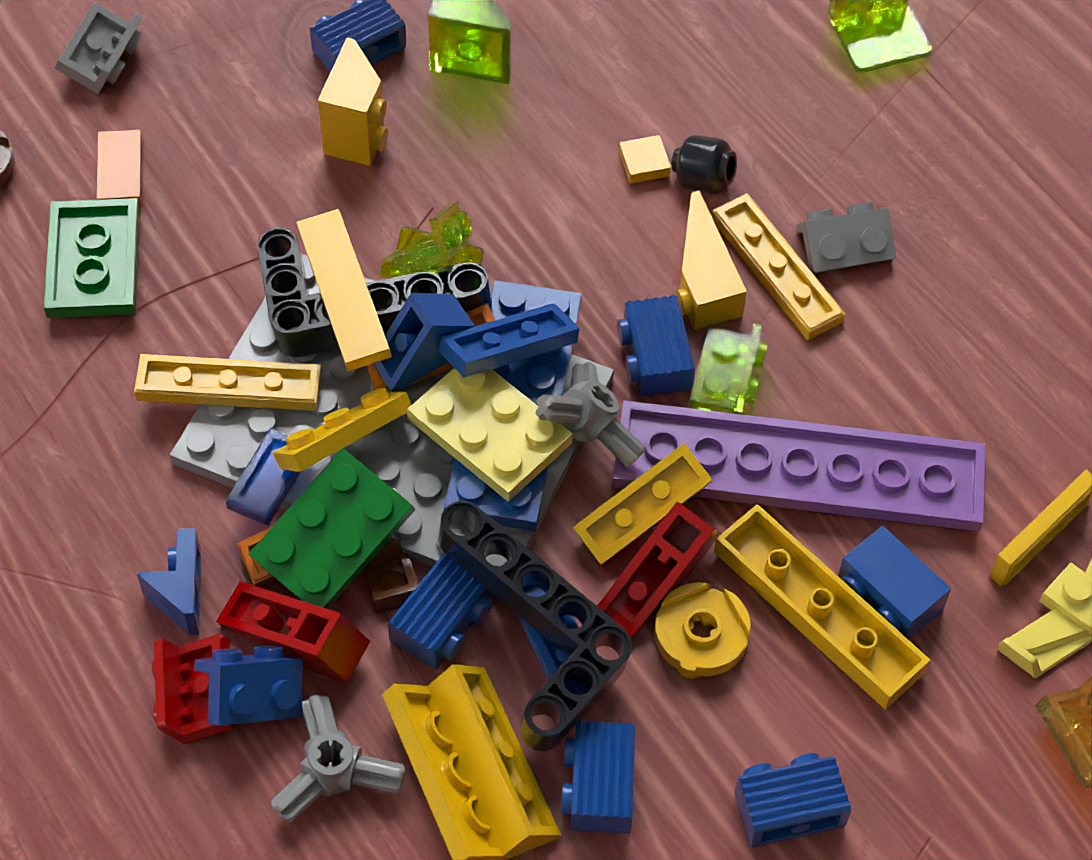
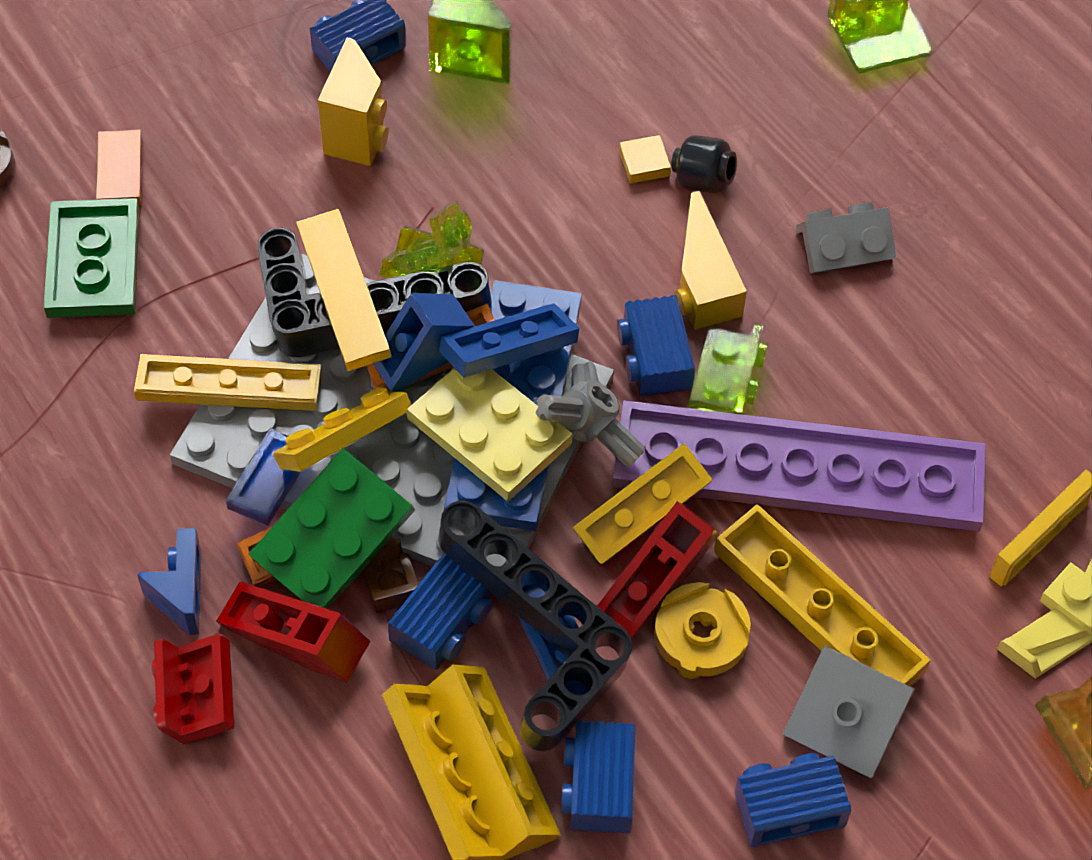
(97, 46): light grey bracket -> none
(252, 685): blue bracket -> none
(330, 744): light grey bush -> none
(777, 267): yellow tile -> none
(848, 711): none -> light grey plate
(894, 582): blue brick -> none

